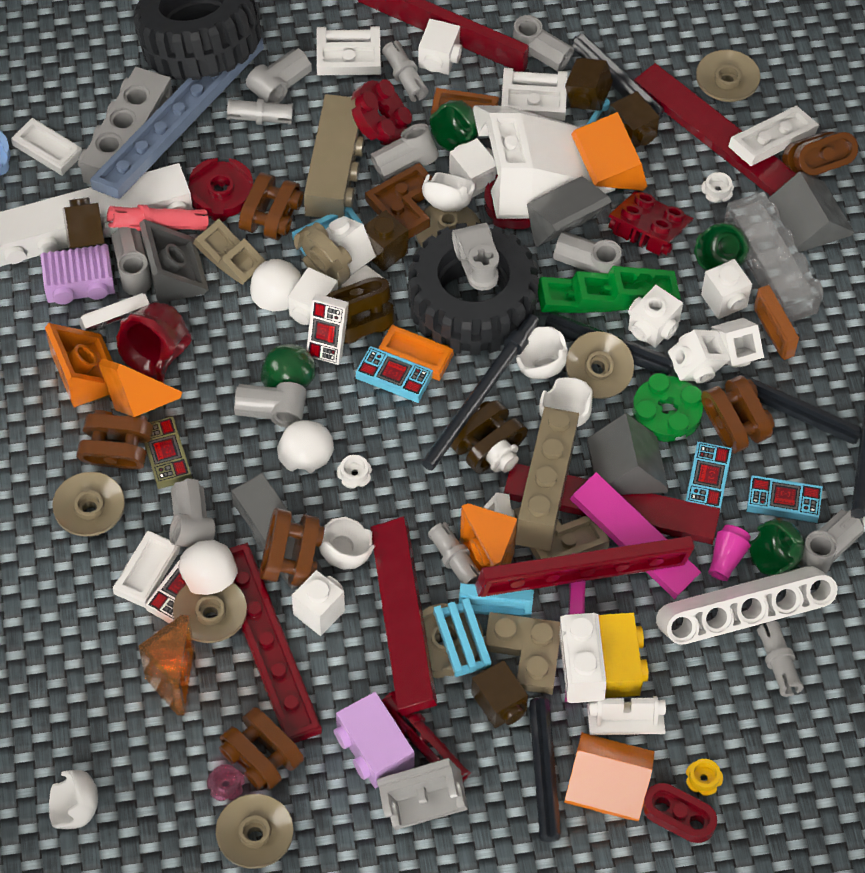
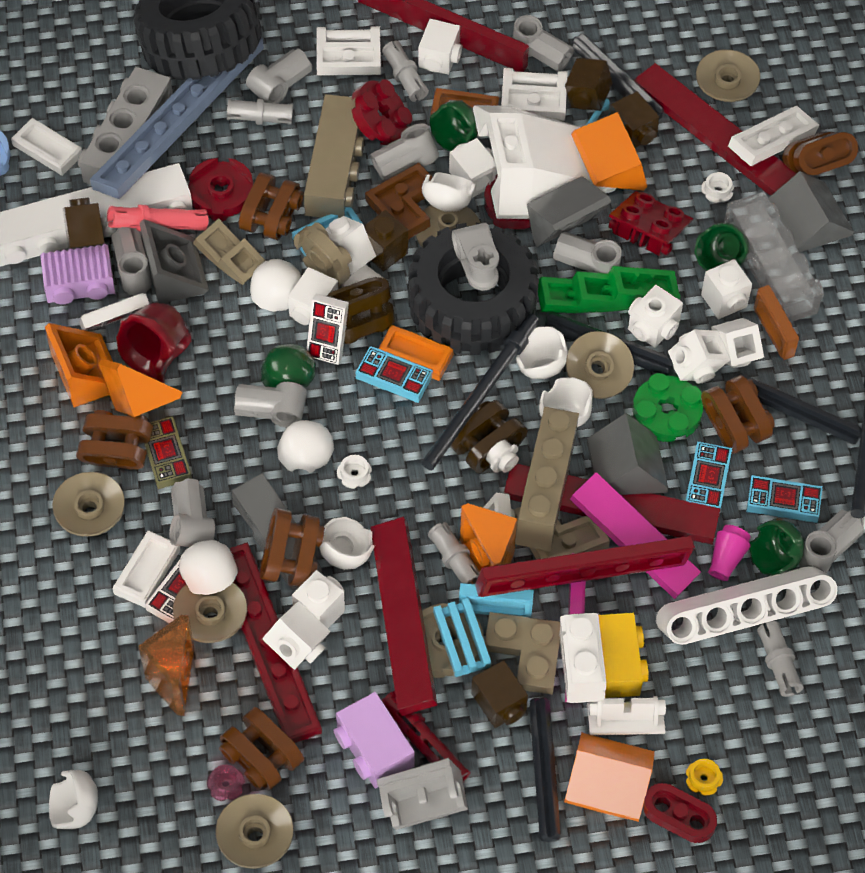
(297, 636): none -> white brick

